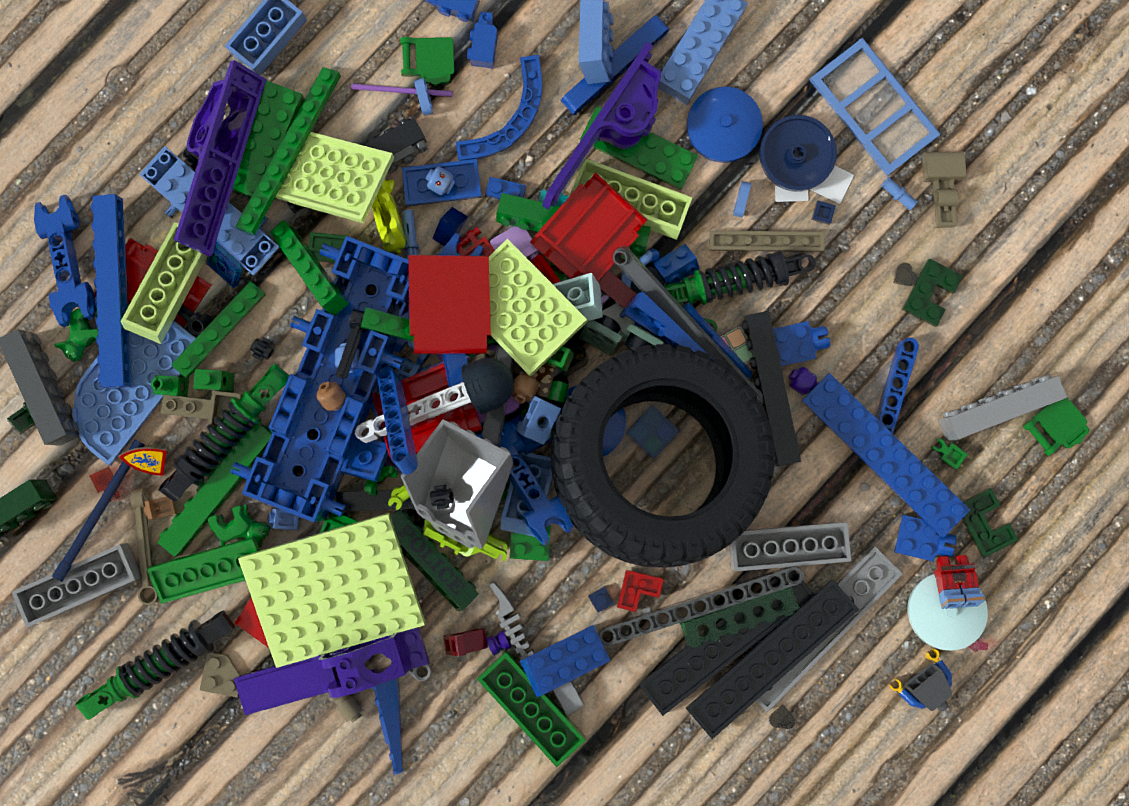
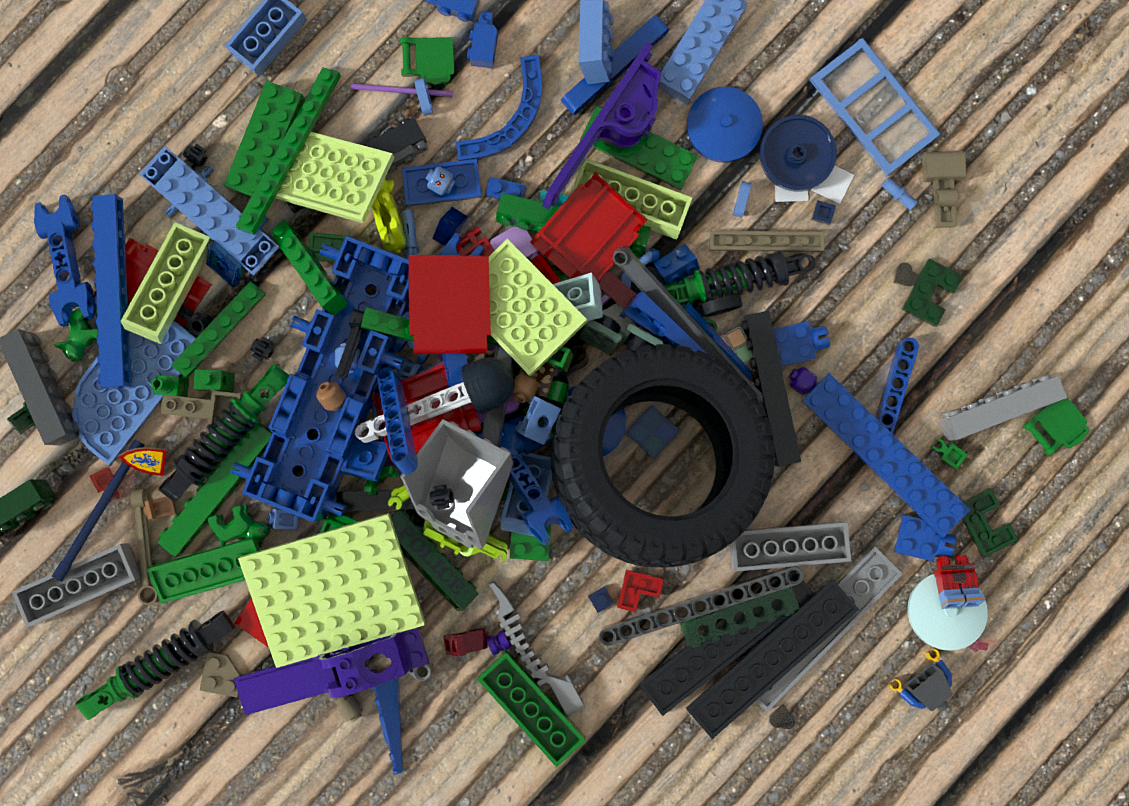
(220, 152): dark purple piece -> none
(565, 661): blue brick -> none
(720, 305): none -> black tyre

